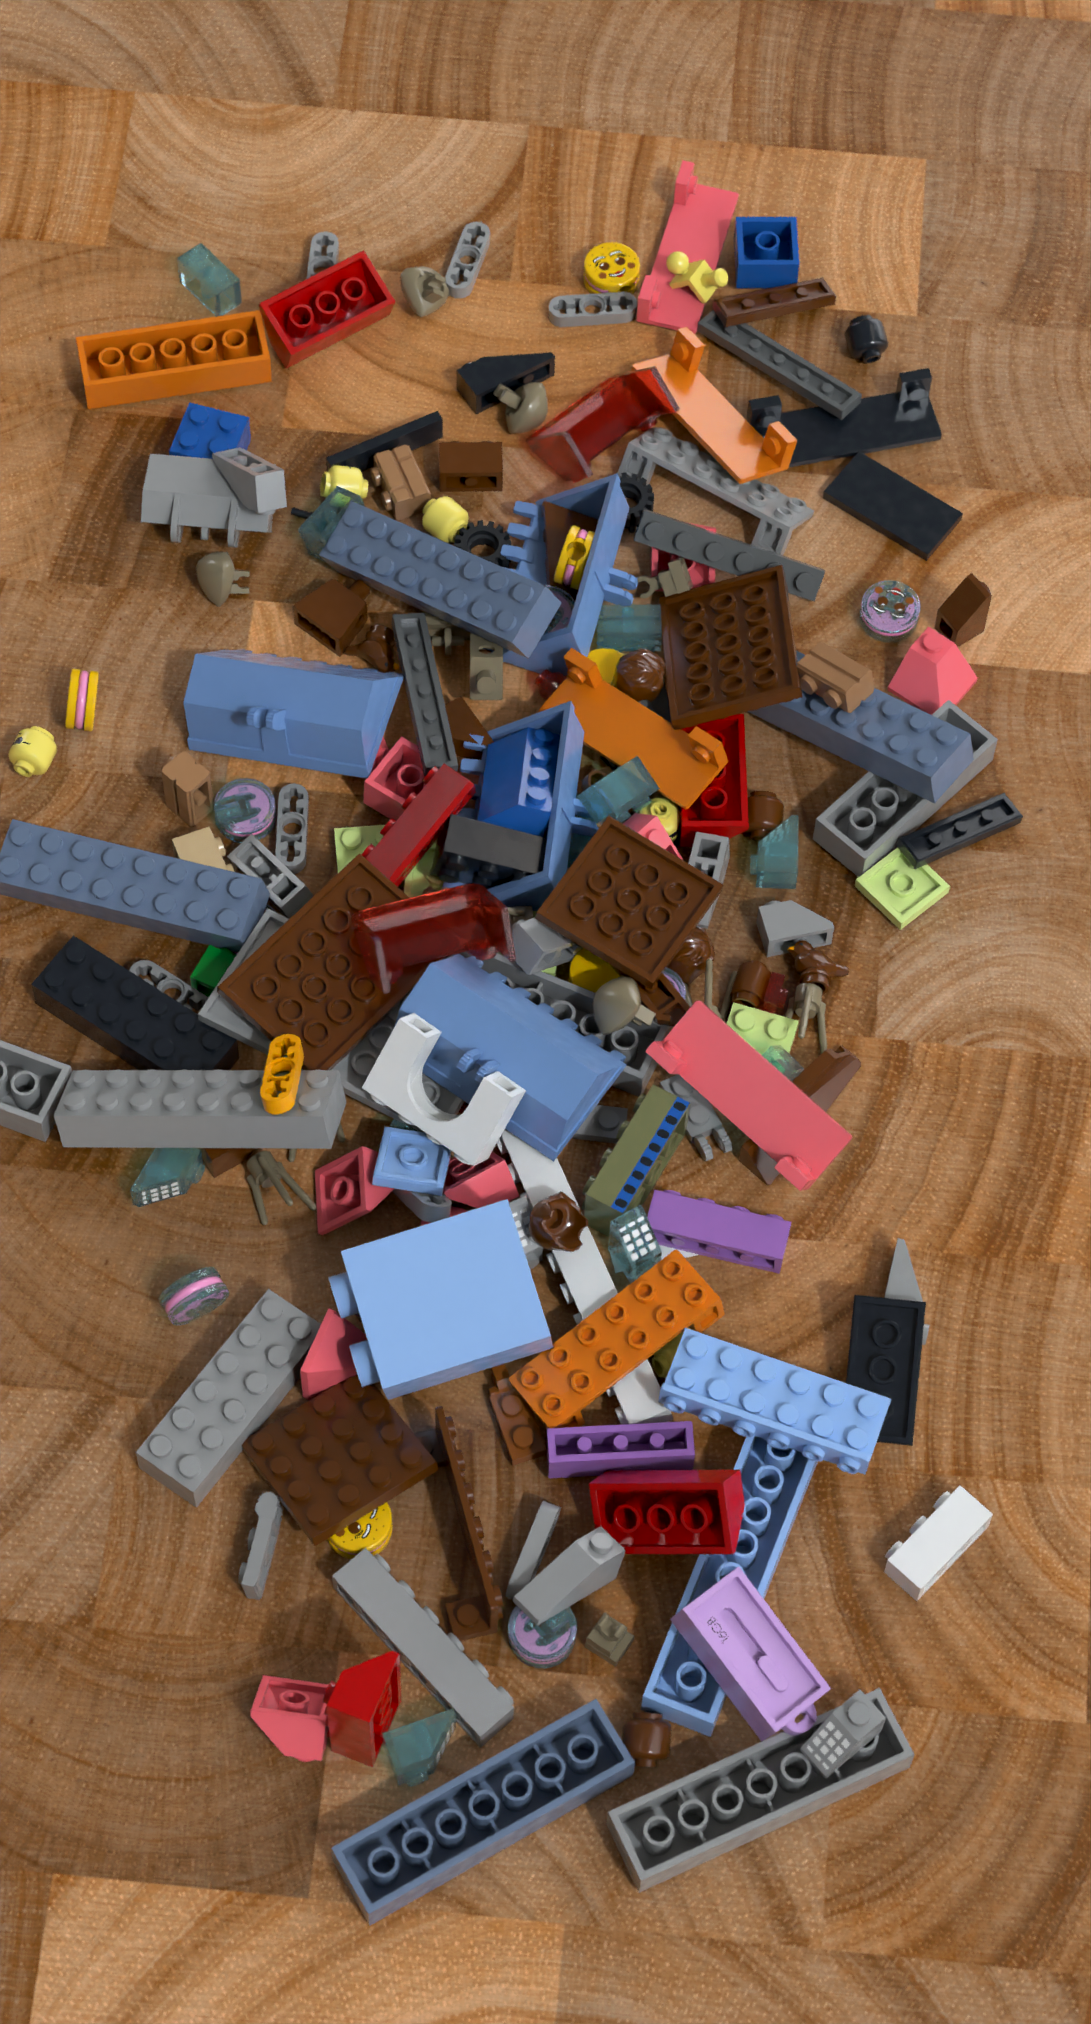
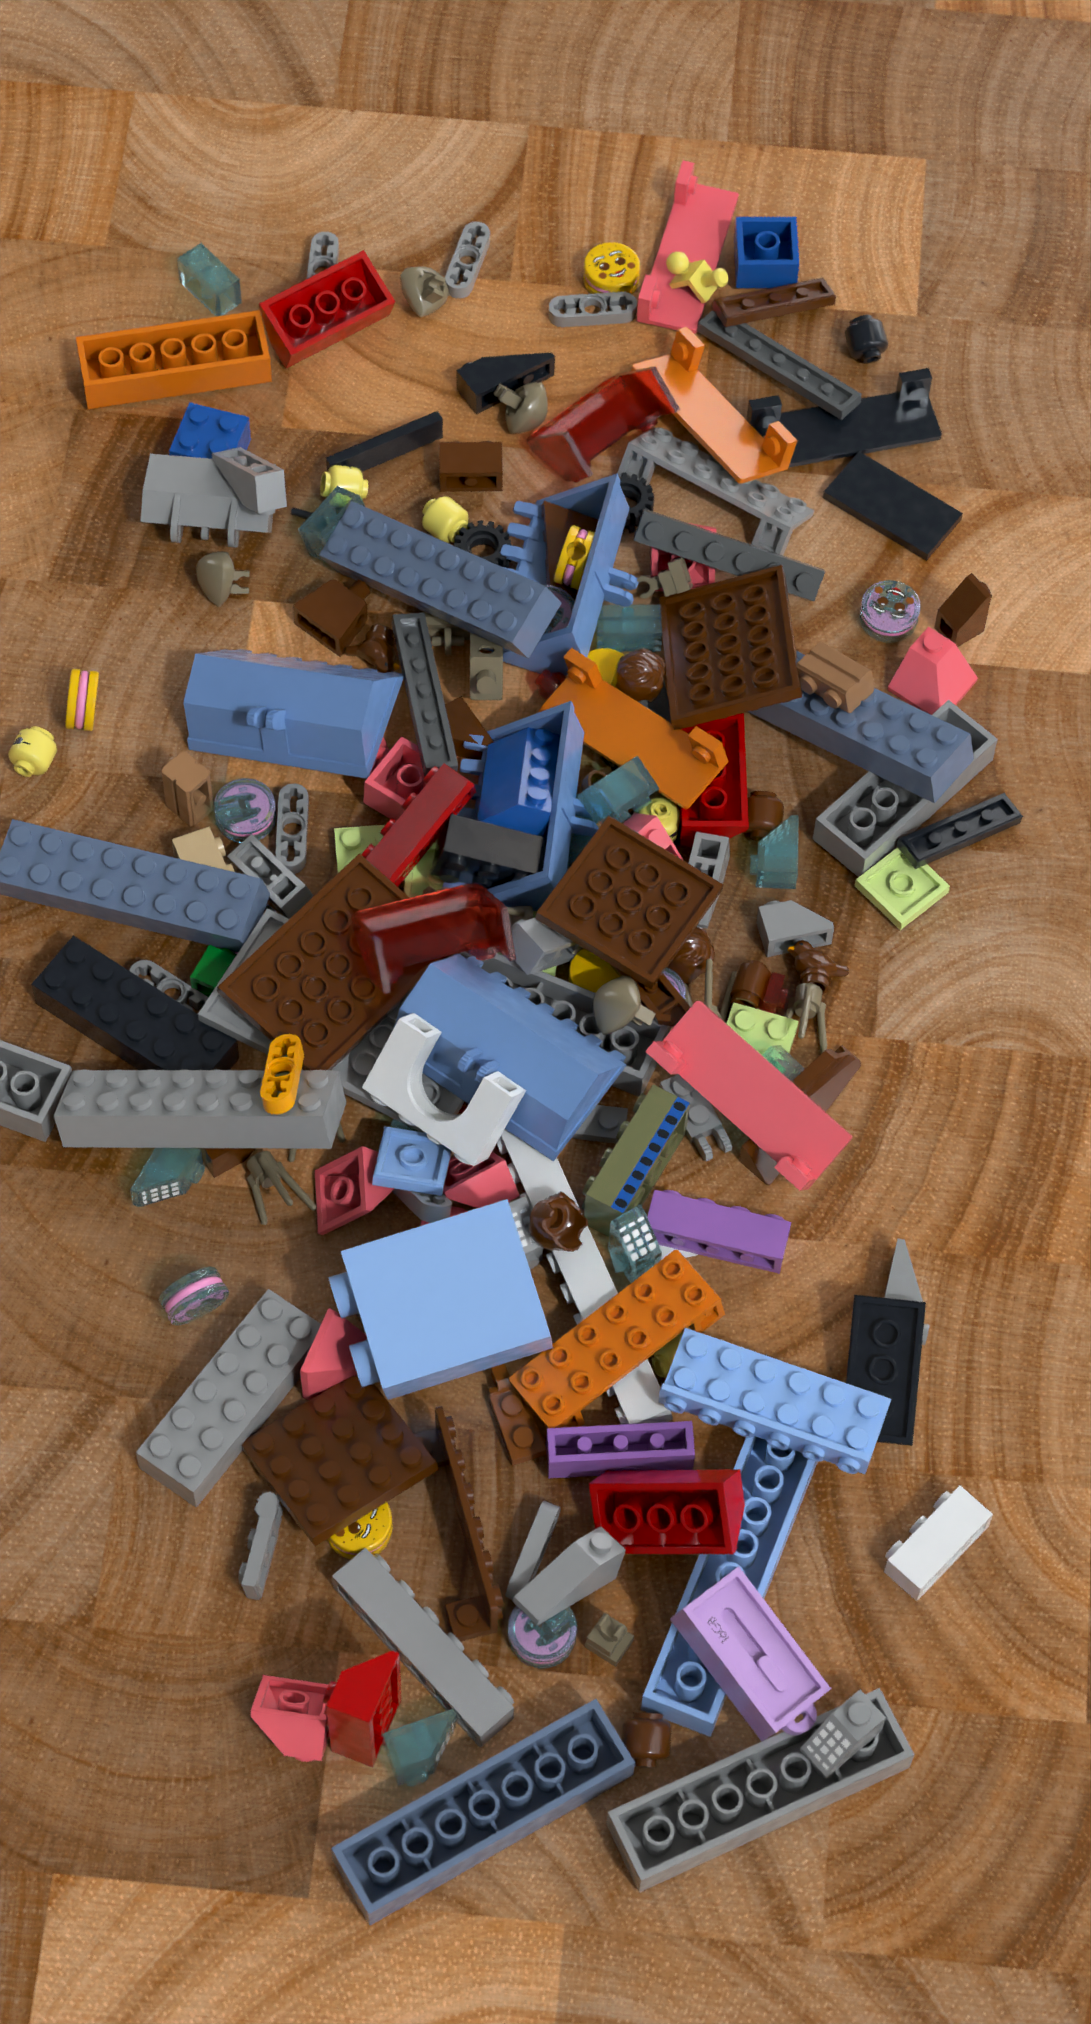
(401, 482): medium nougat brick -> none

